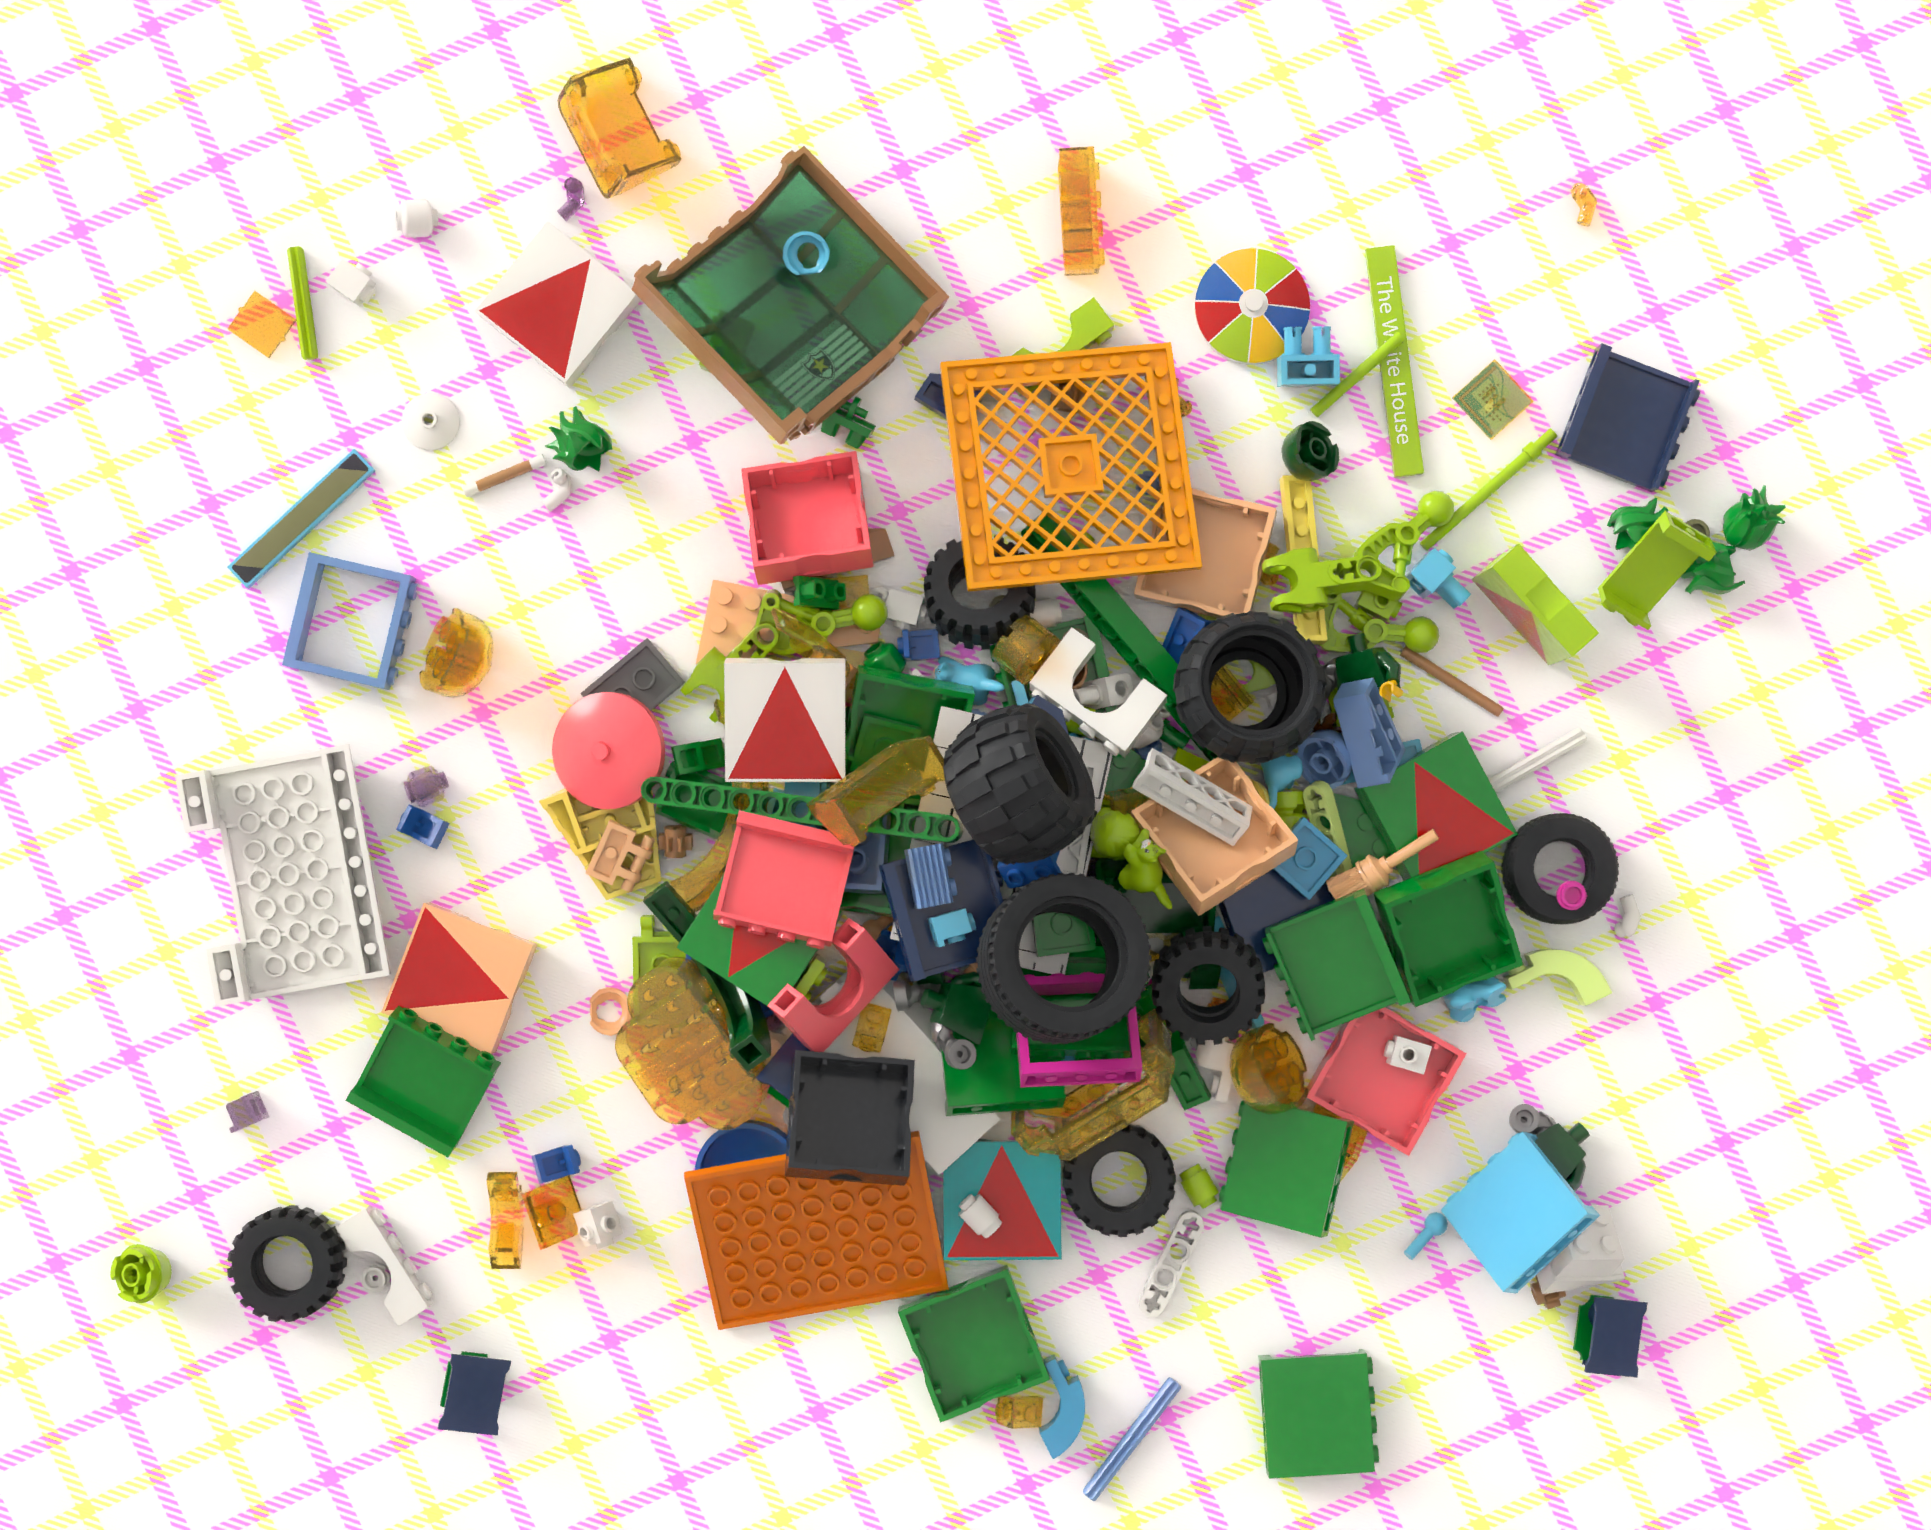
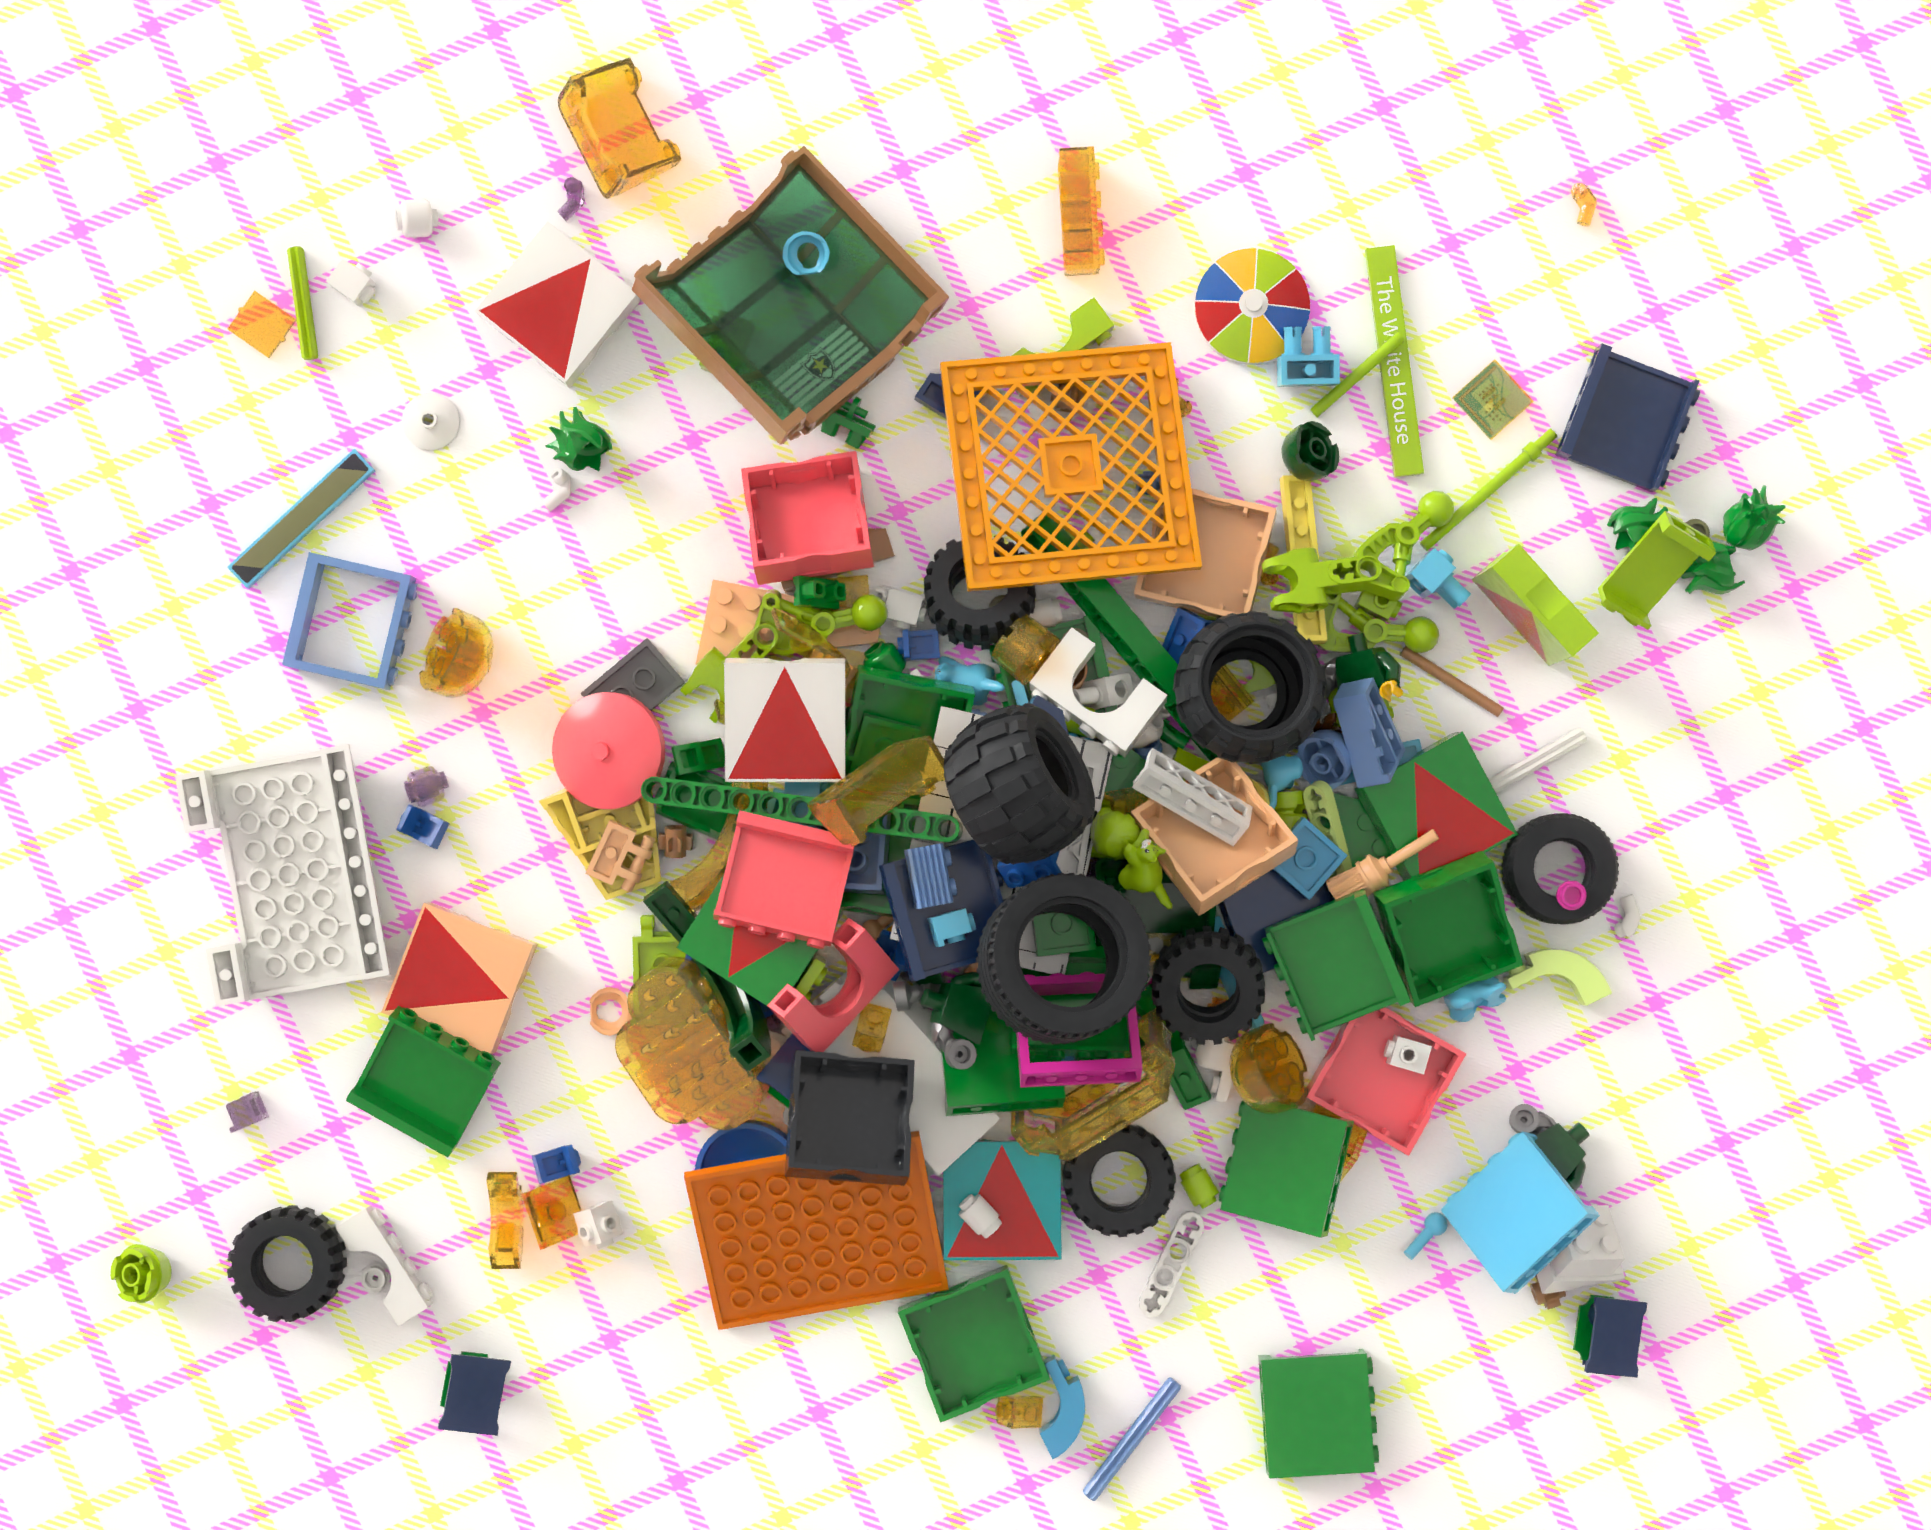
(504, 475): medium nougat bar -> none

